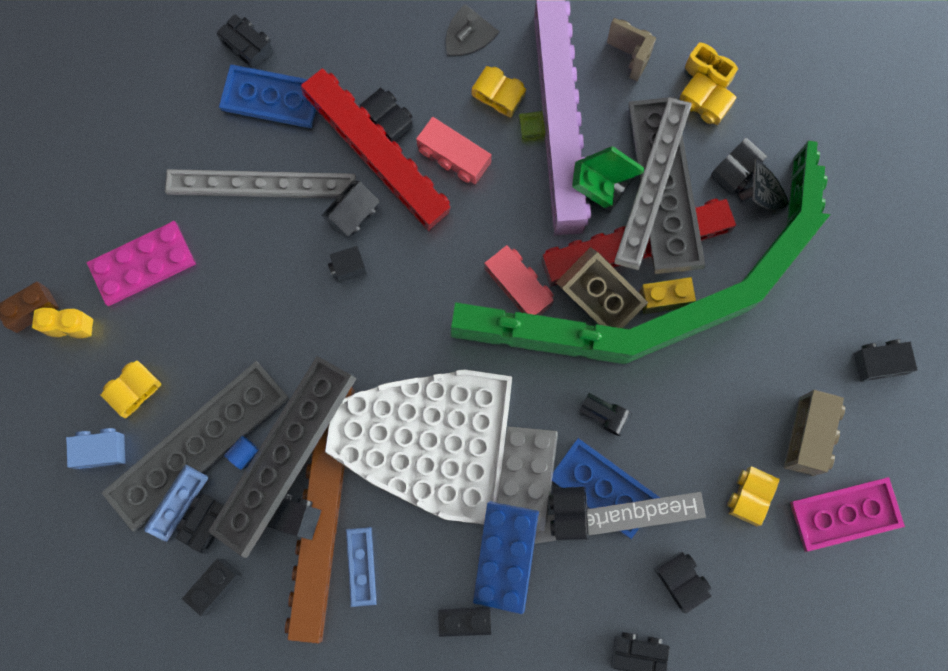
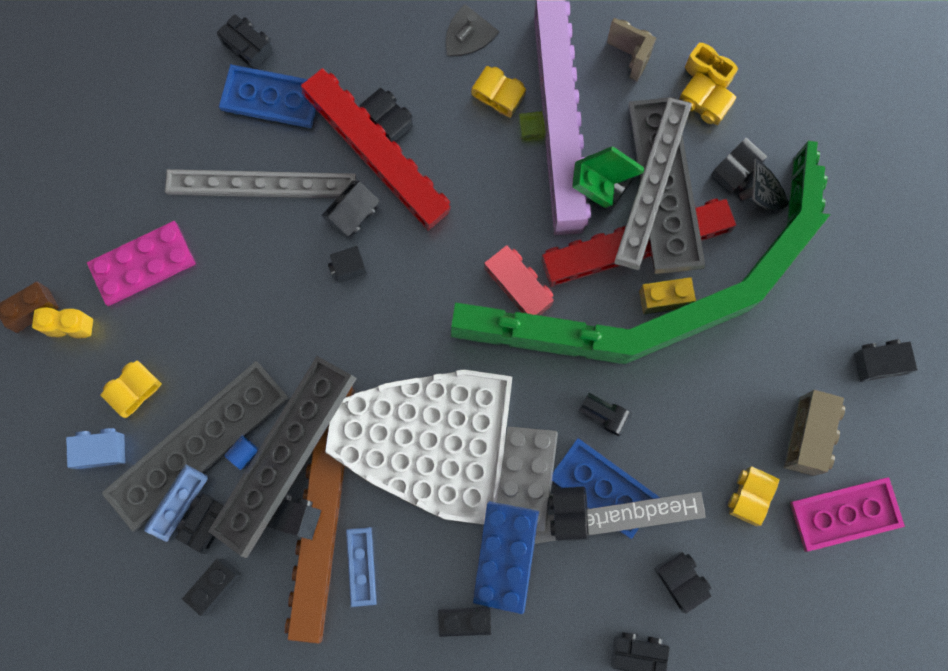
(453, 151): coral brick -> none
(601, 290): dark tan brick -> none

